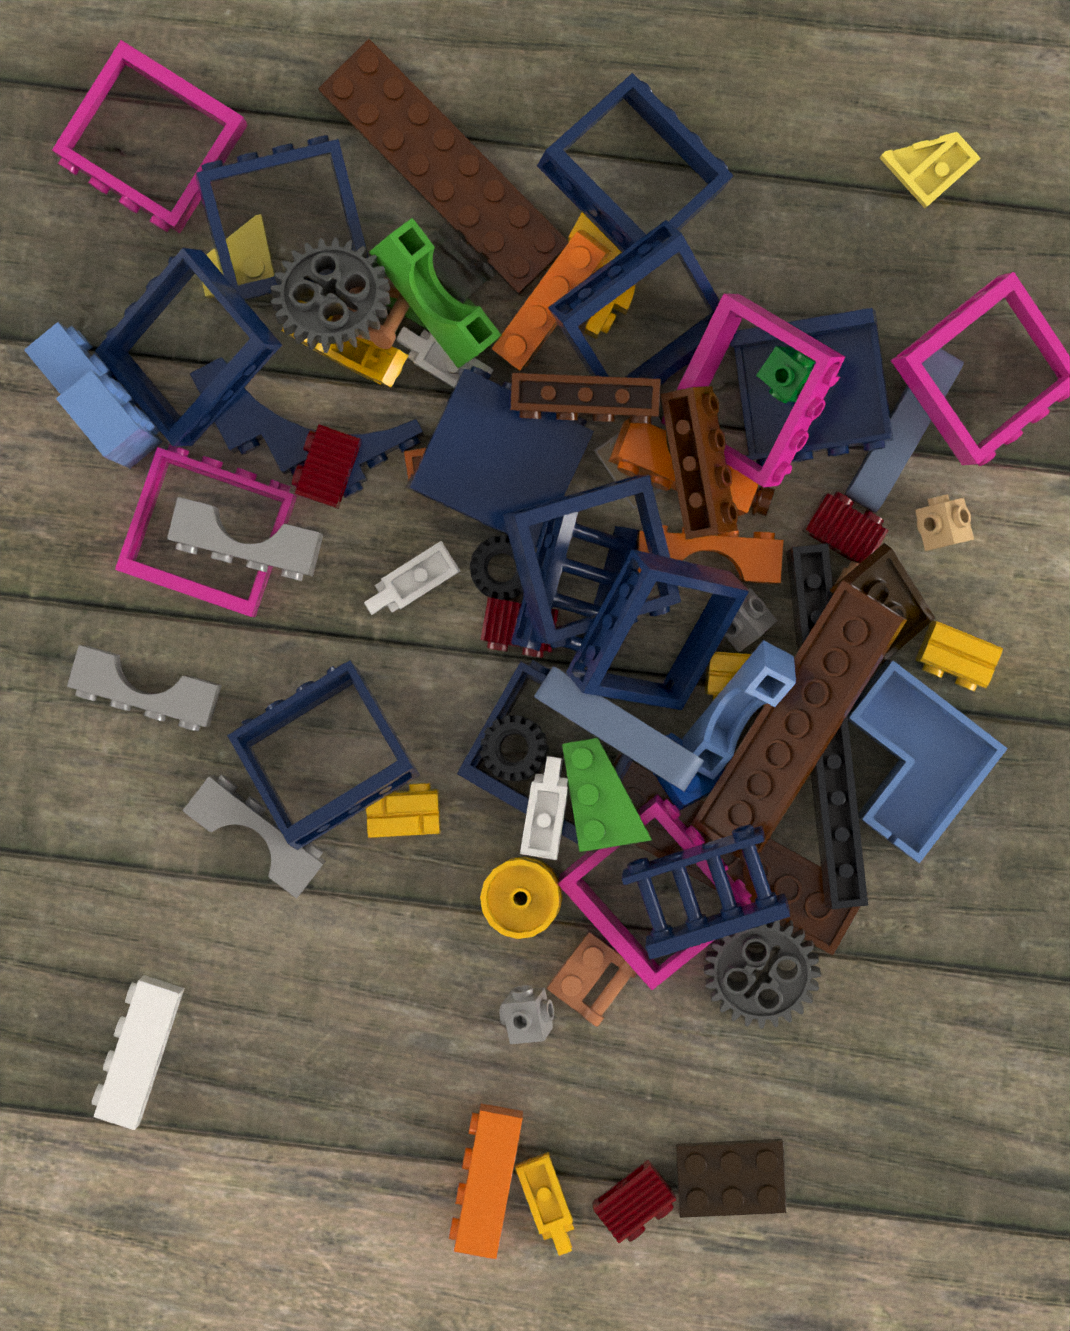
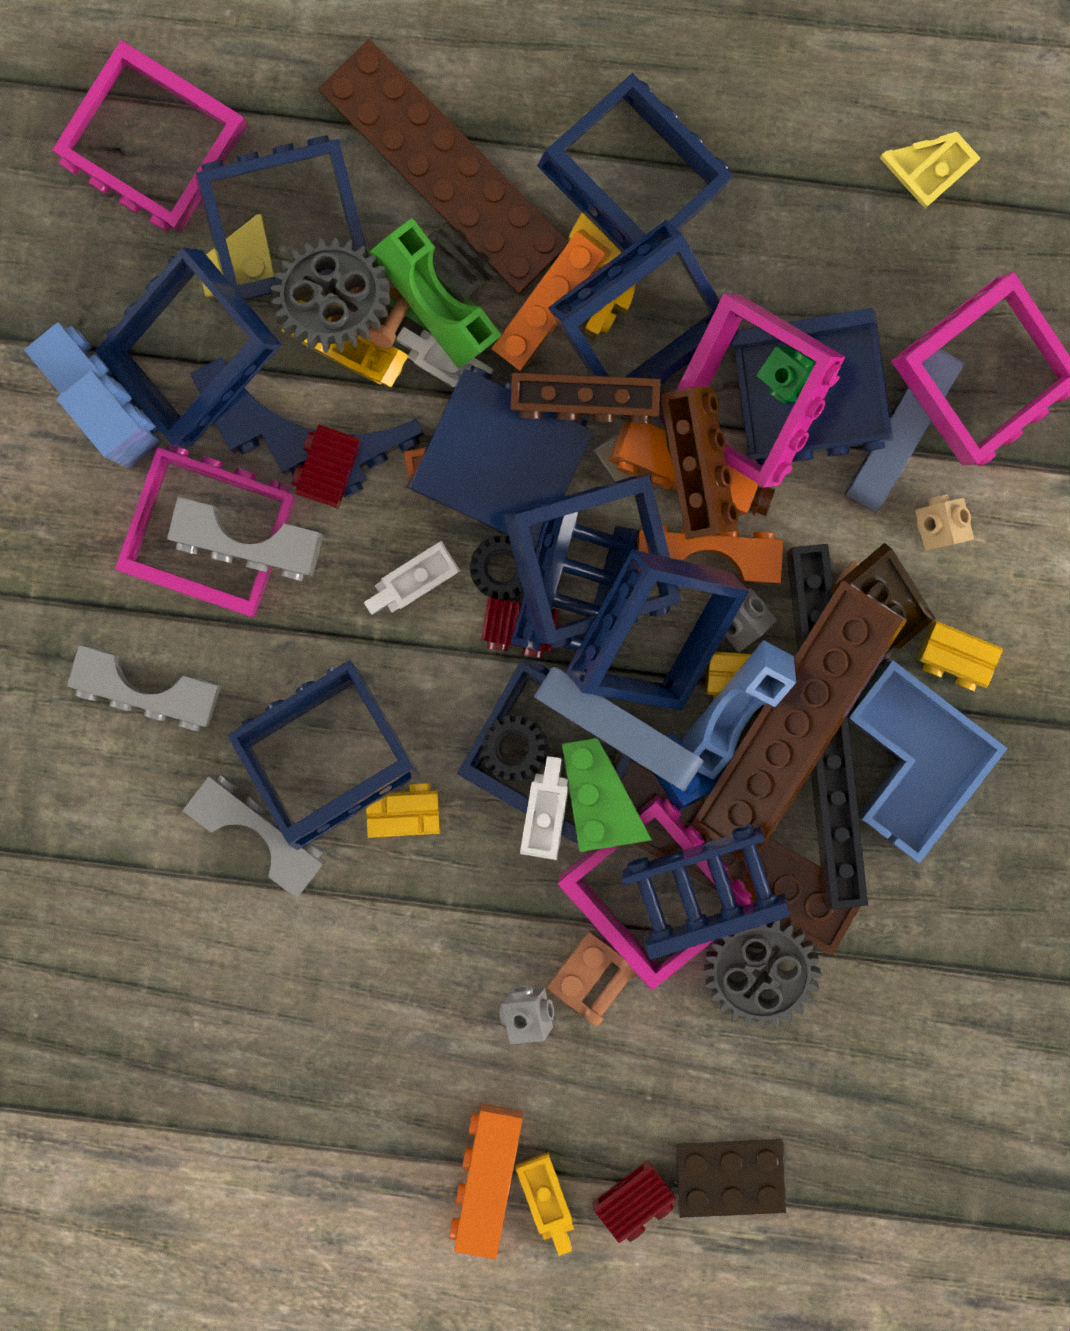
(138, 1051): white brick -> none
(506, 912): yellow wheel -> none
(845, 528): dark red brick -> none

